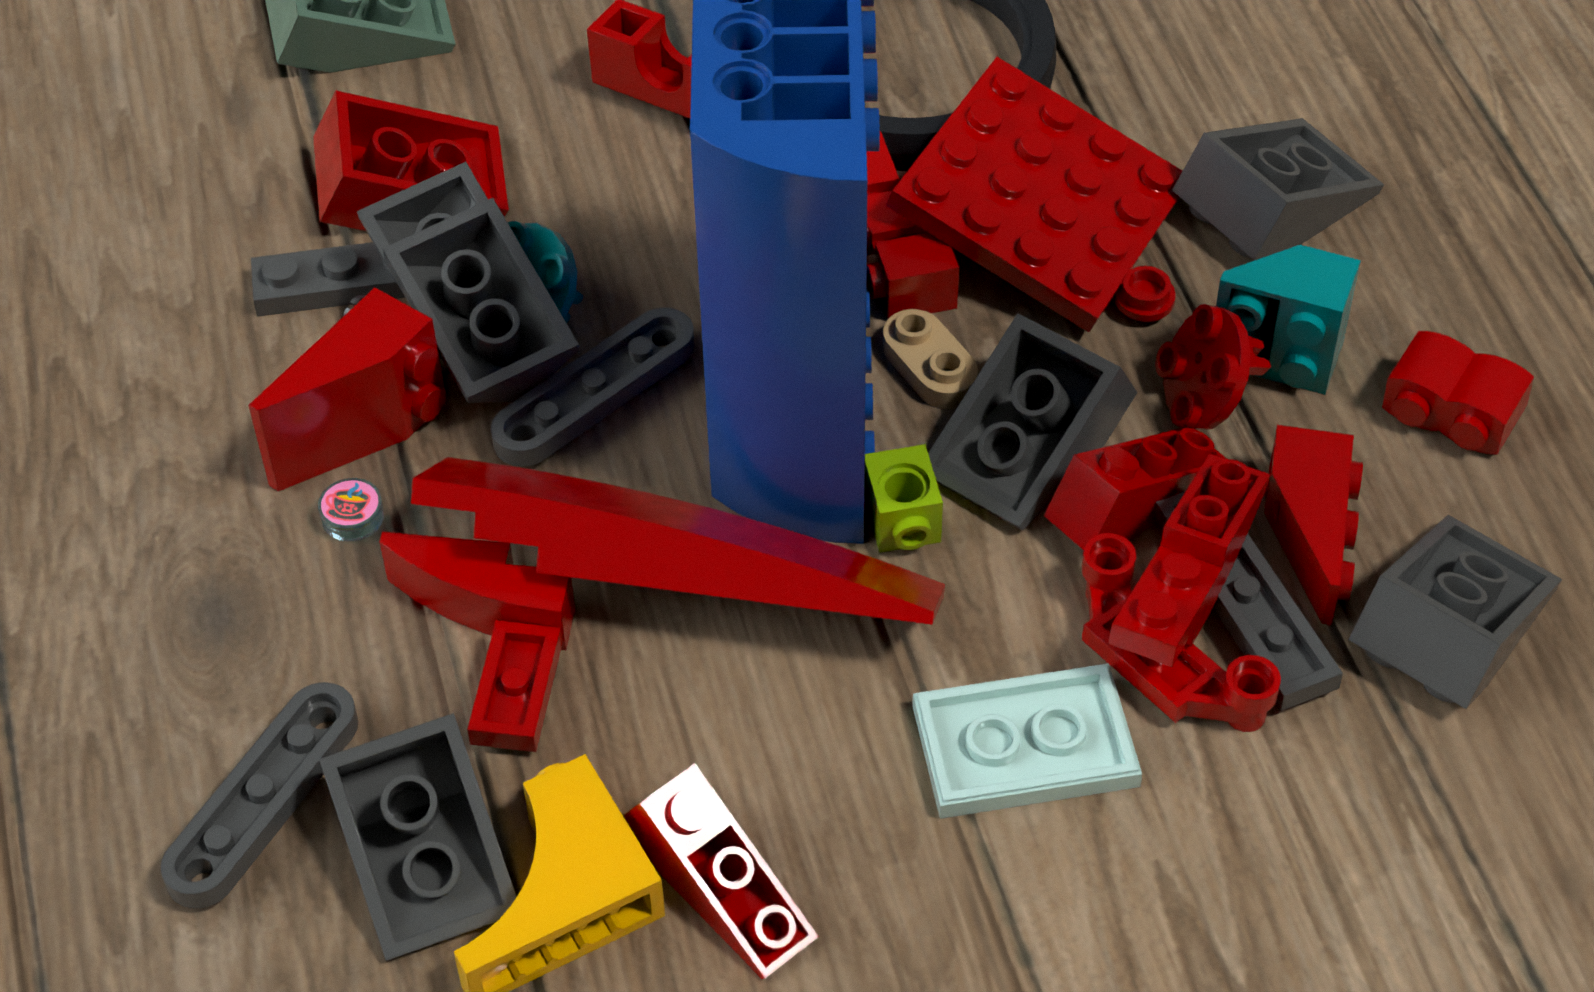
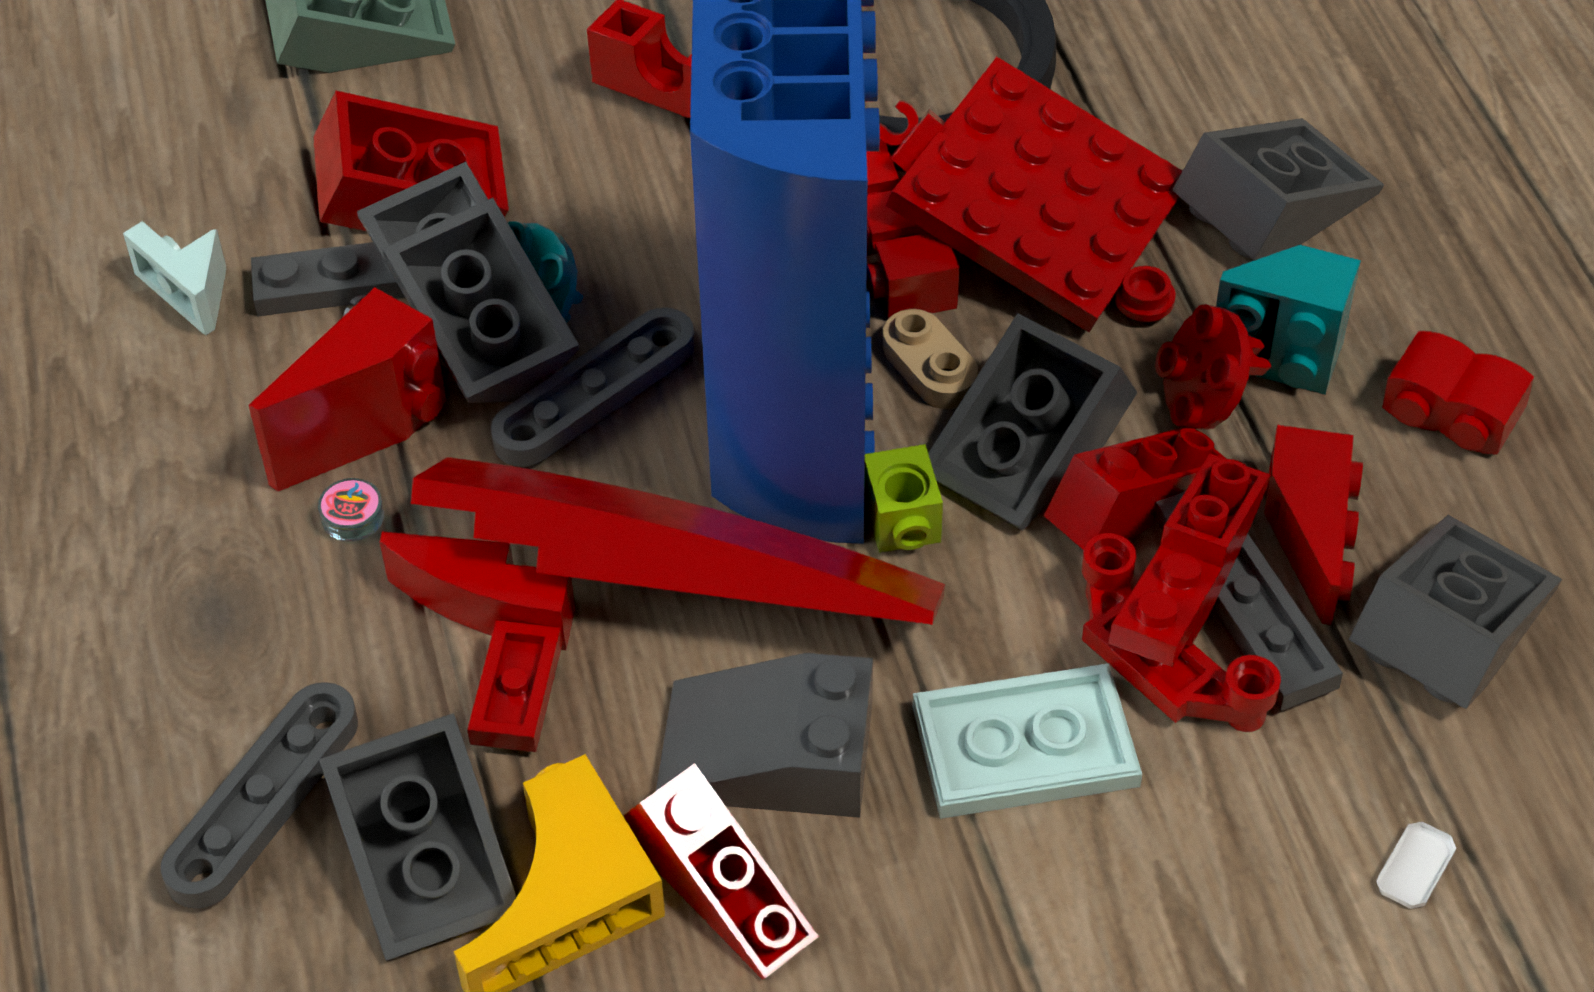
(185, 277): none -> light aqua slope
(776, 733): none -> dark grey slope
(914, 137): none -> red tile
(1416, 865): none -> white piece

